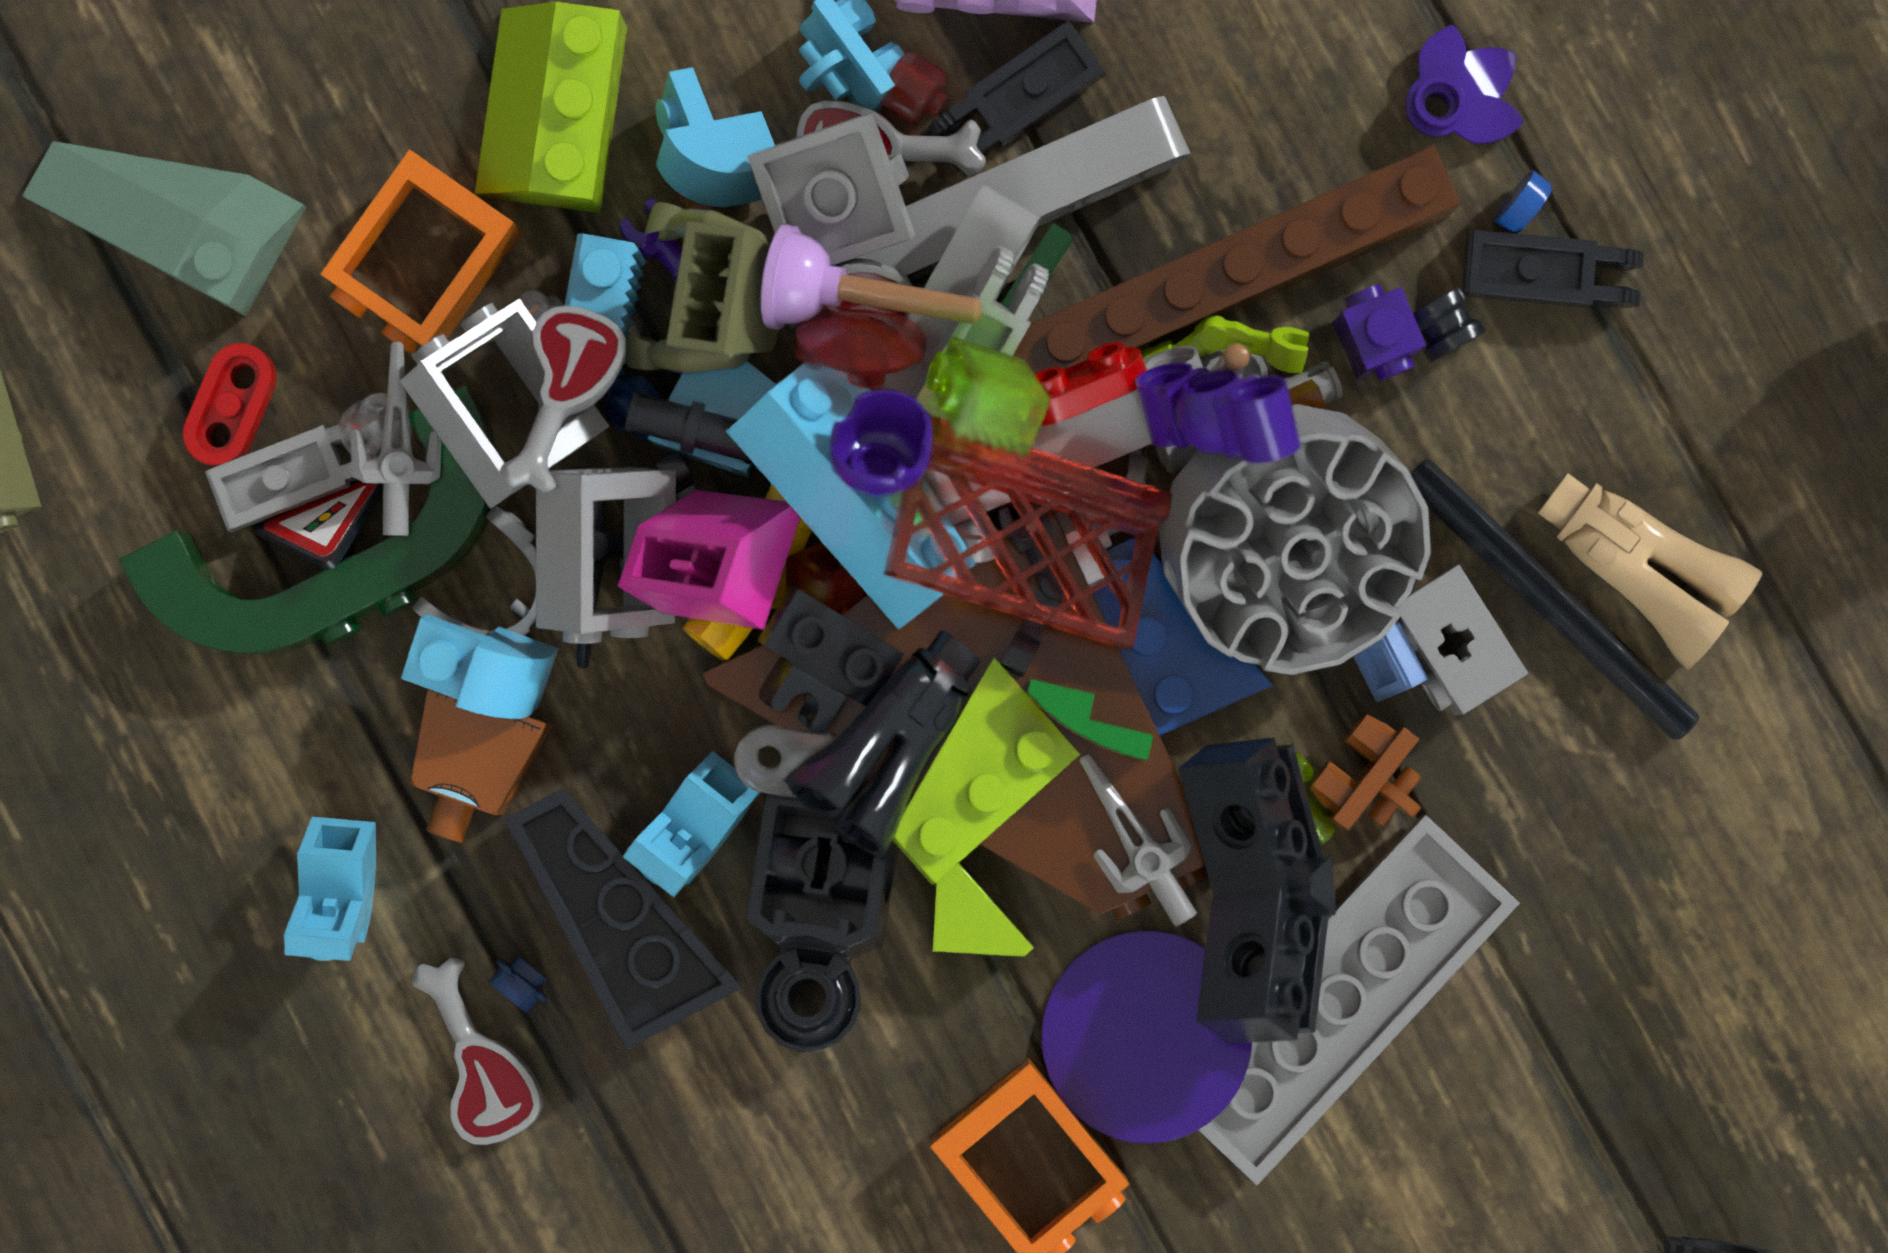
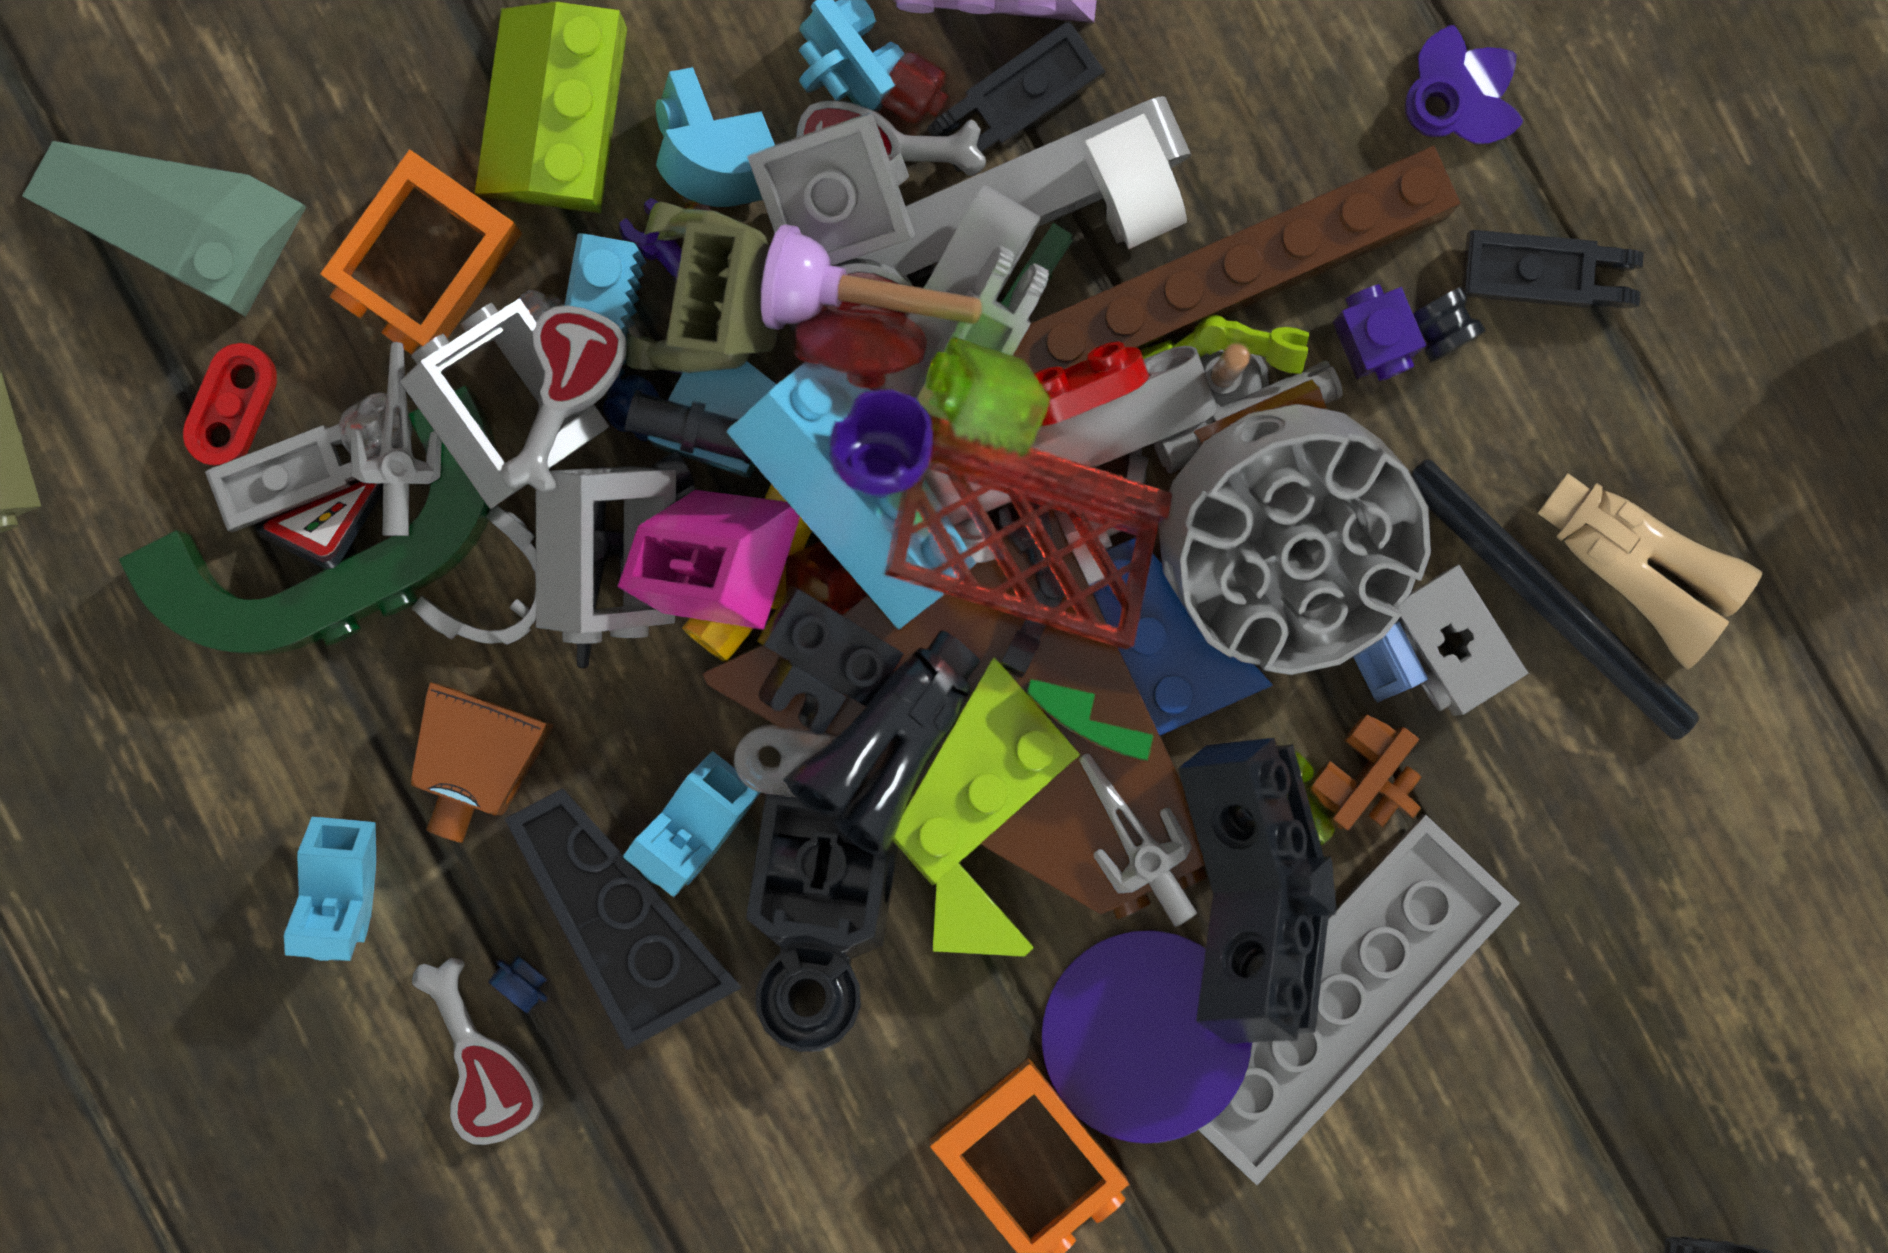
(487, 674): medium azure brick -> none
(1135, 182): none -> white brick
(1219, 412): dark purple piece -> none
(1523, 203): blue tile -> none

